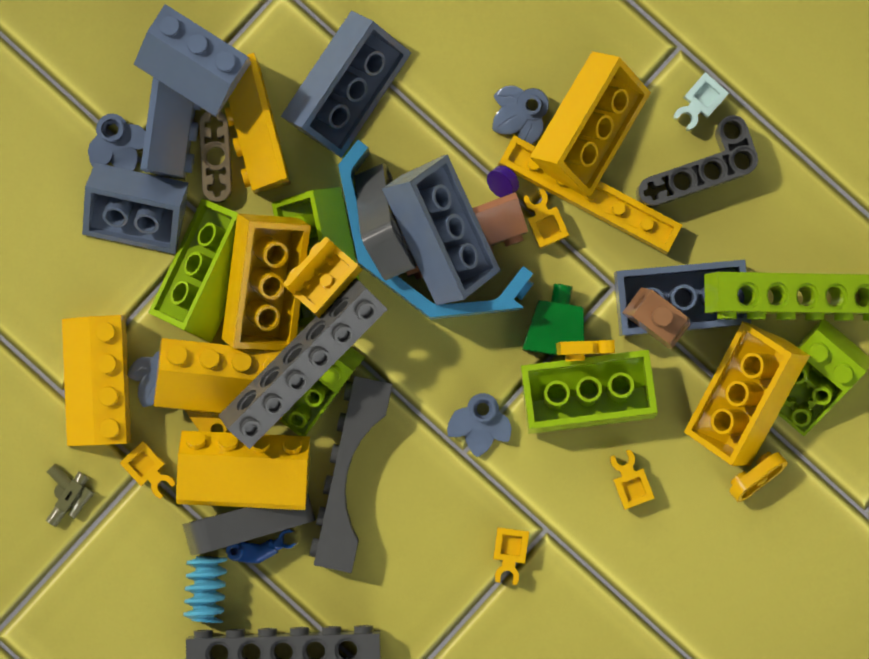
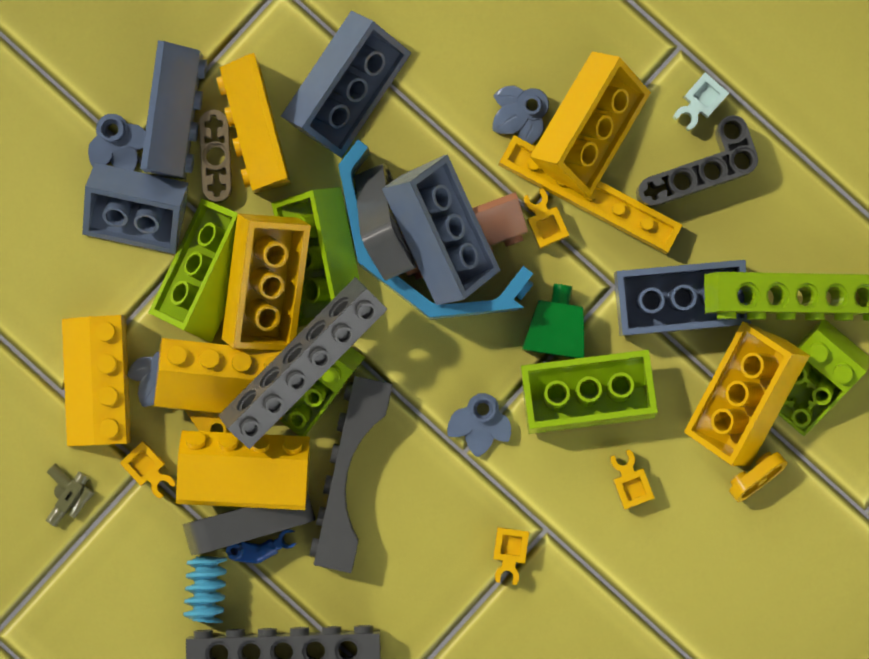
(191, 60): sand blue slope -> none
(322, 276): yellow bracket -> none
(502, 181): dark purple tile -> none
(577, 349): yellow plate -> none
(657, 317): medium nougat torso -> none

